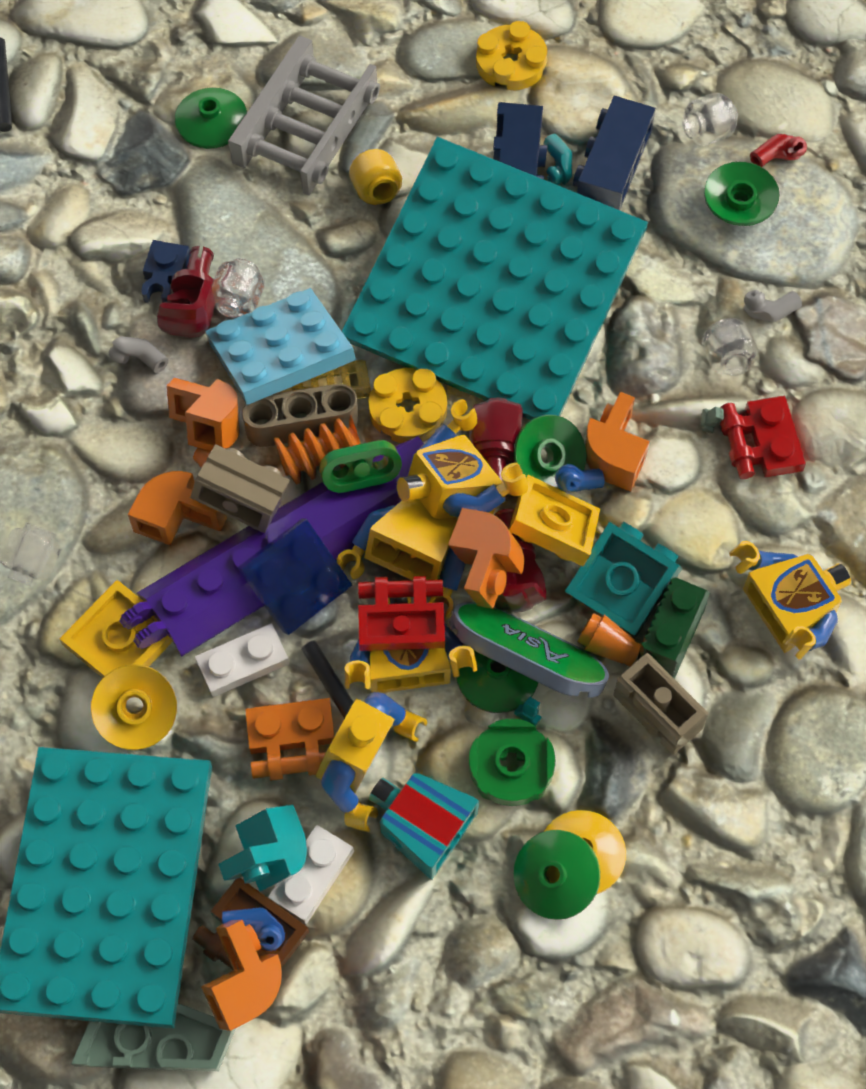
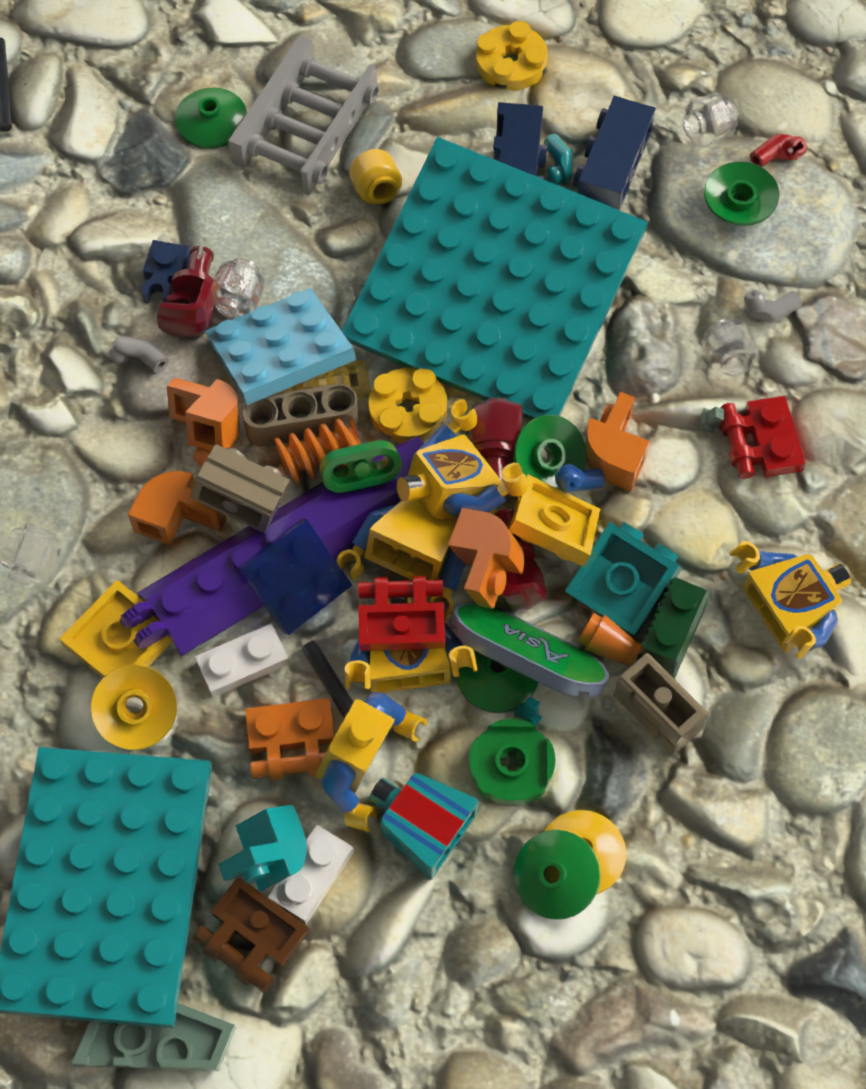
(252, 983): orange brick -> none
(267, 928): blue arm -> none

